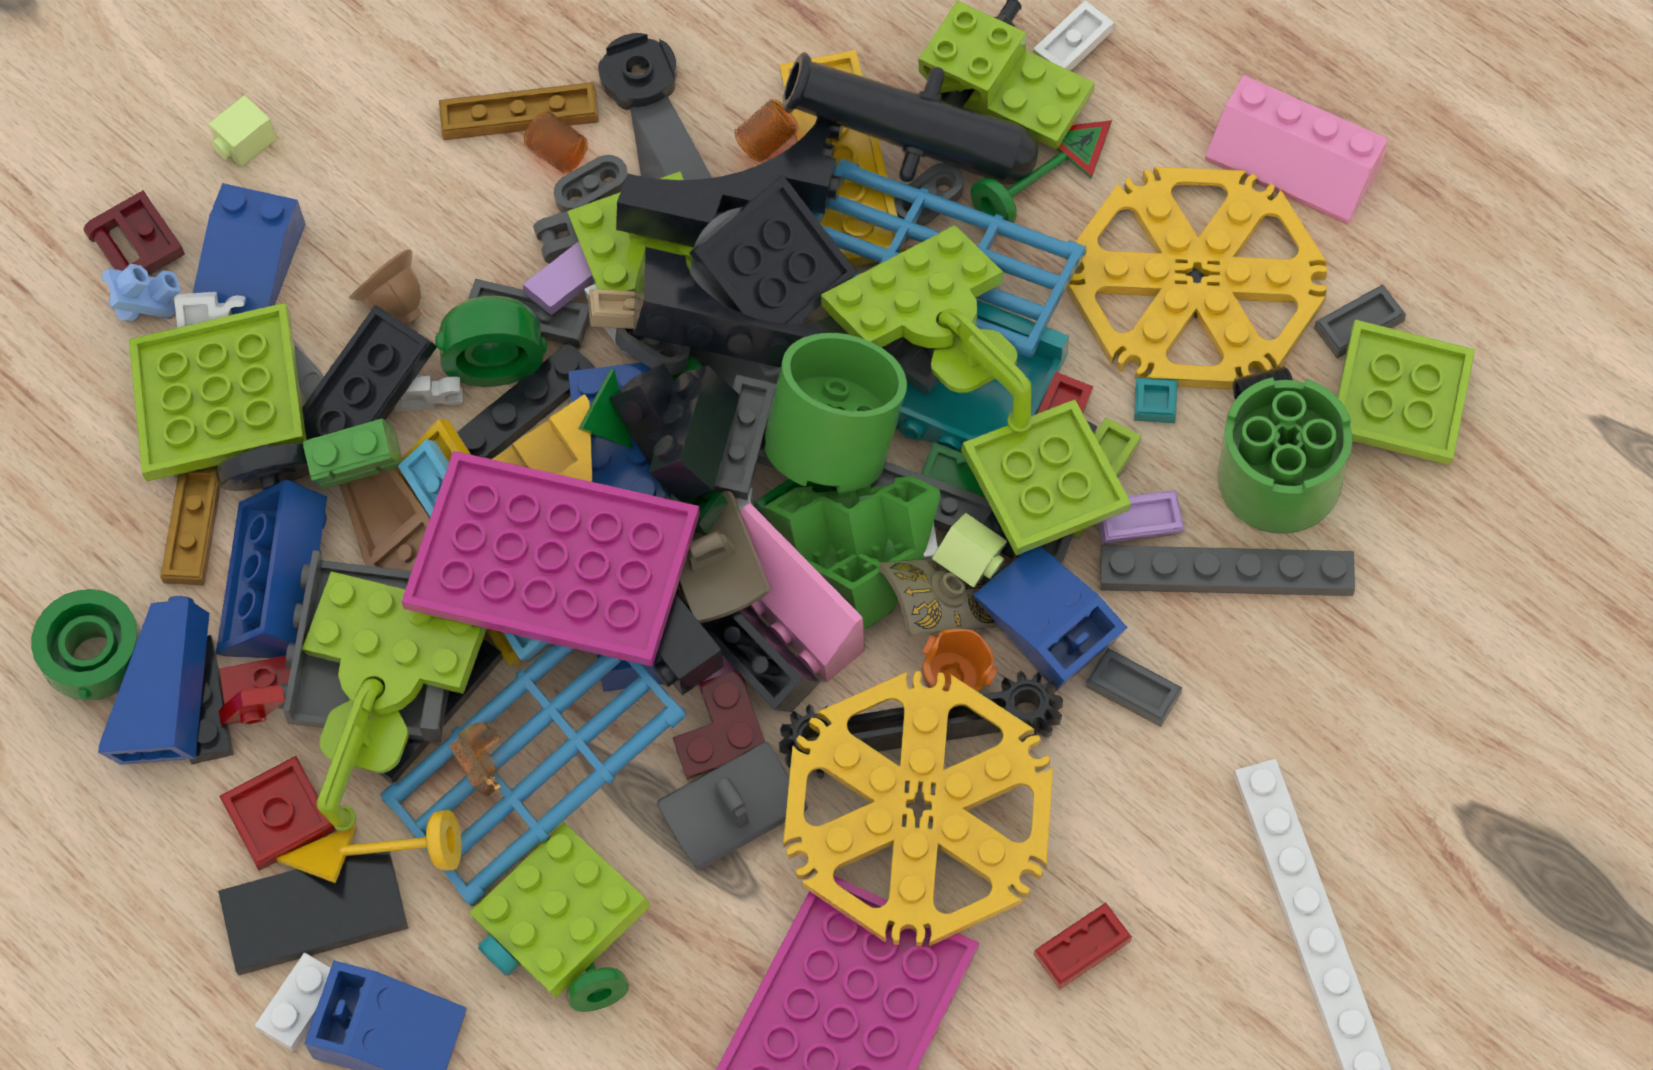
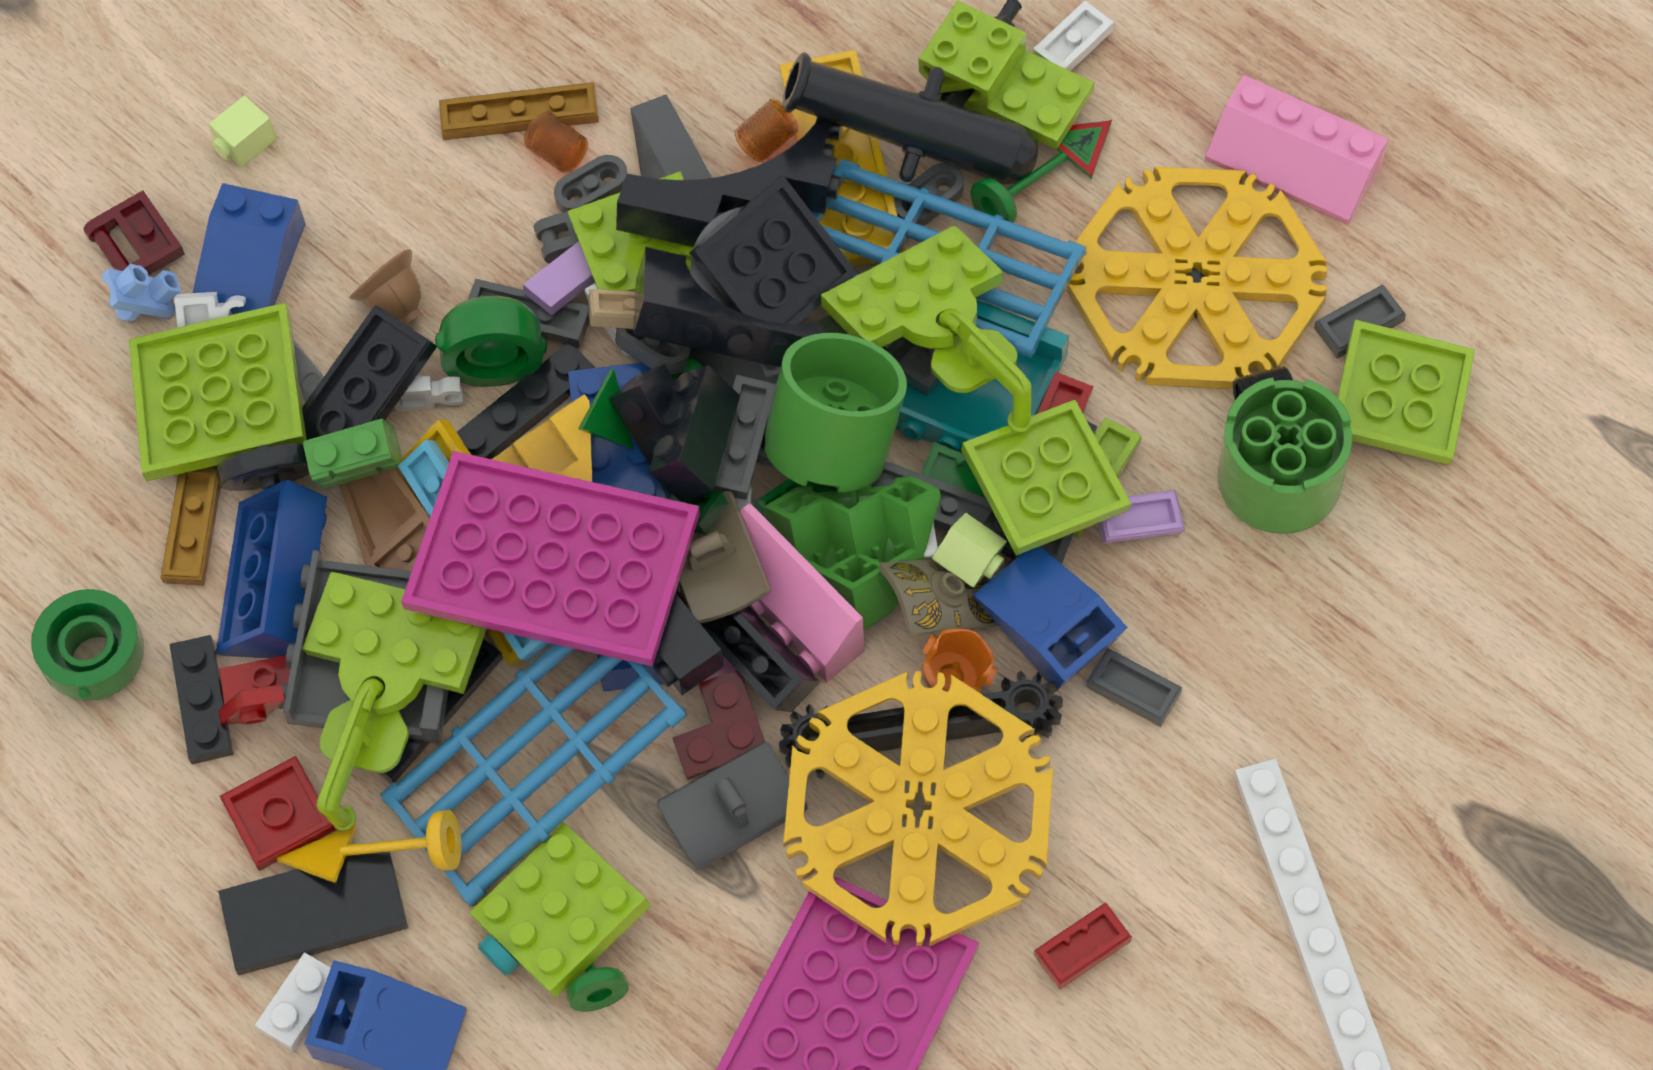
(162, 688): blue slope -> none
(473, 757): clear orange bracket -> none
(642, 89): black plate -> none
(1155, 400): teal tile -> none
(1227, 570): dark grey plate -> none

